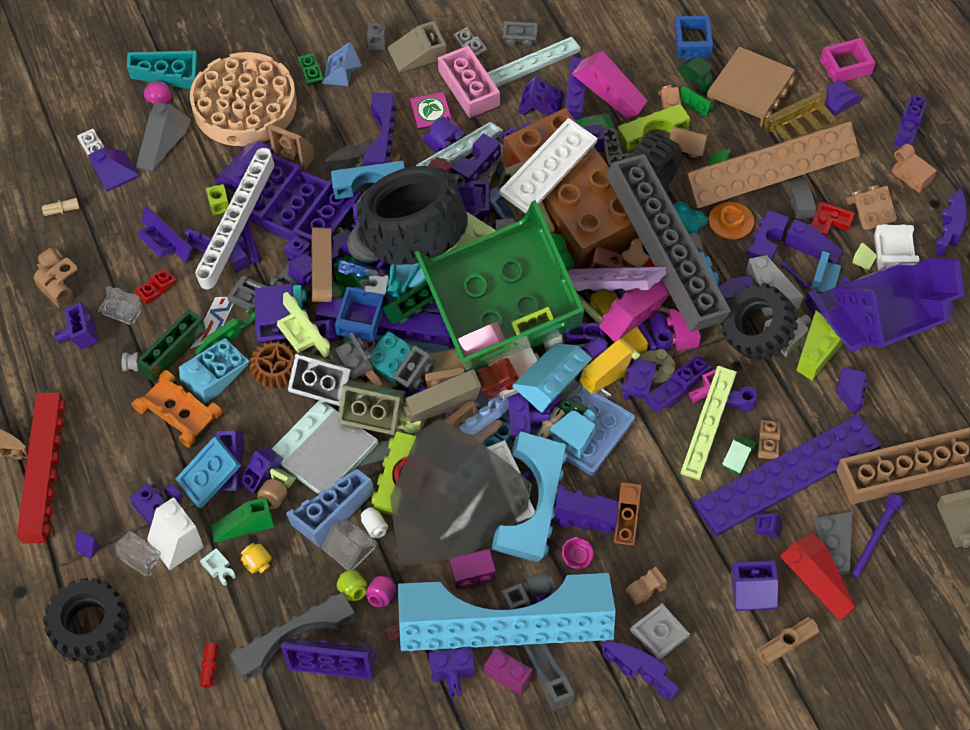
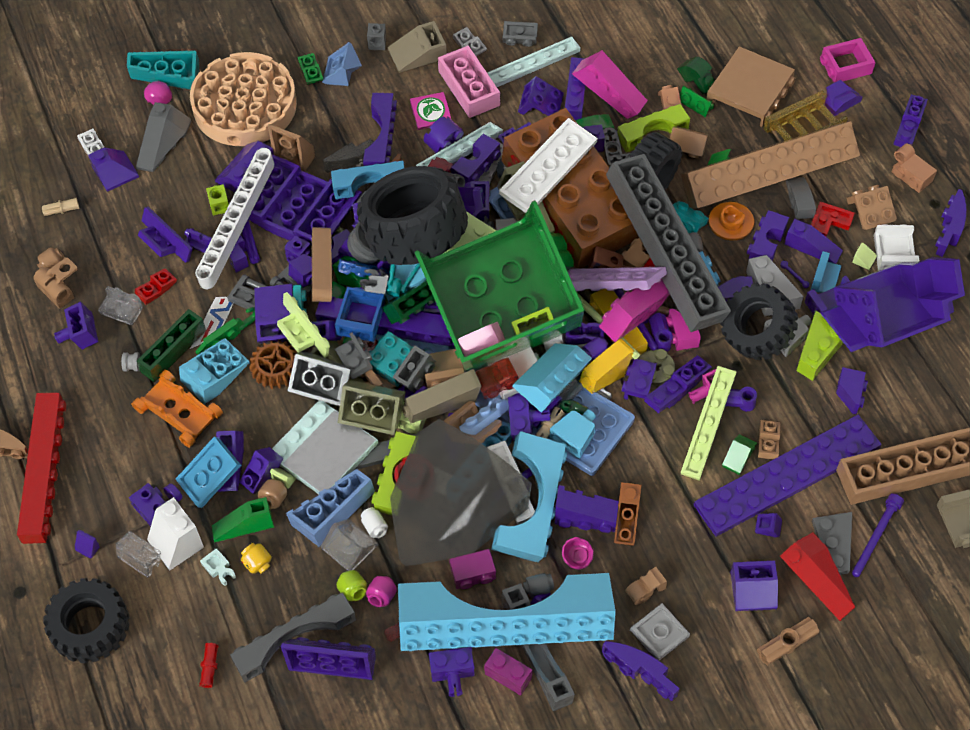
(701, 48): blue window -> none

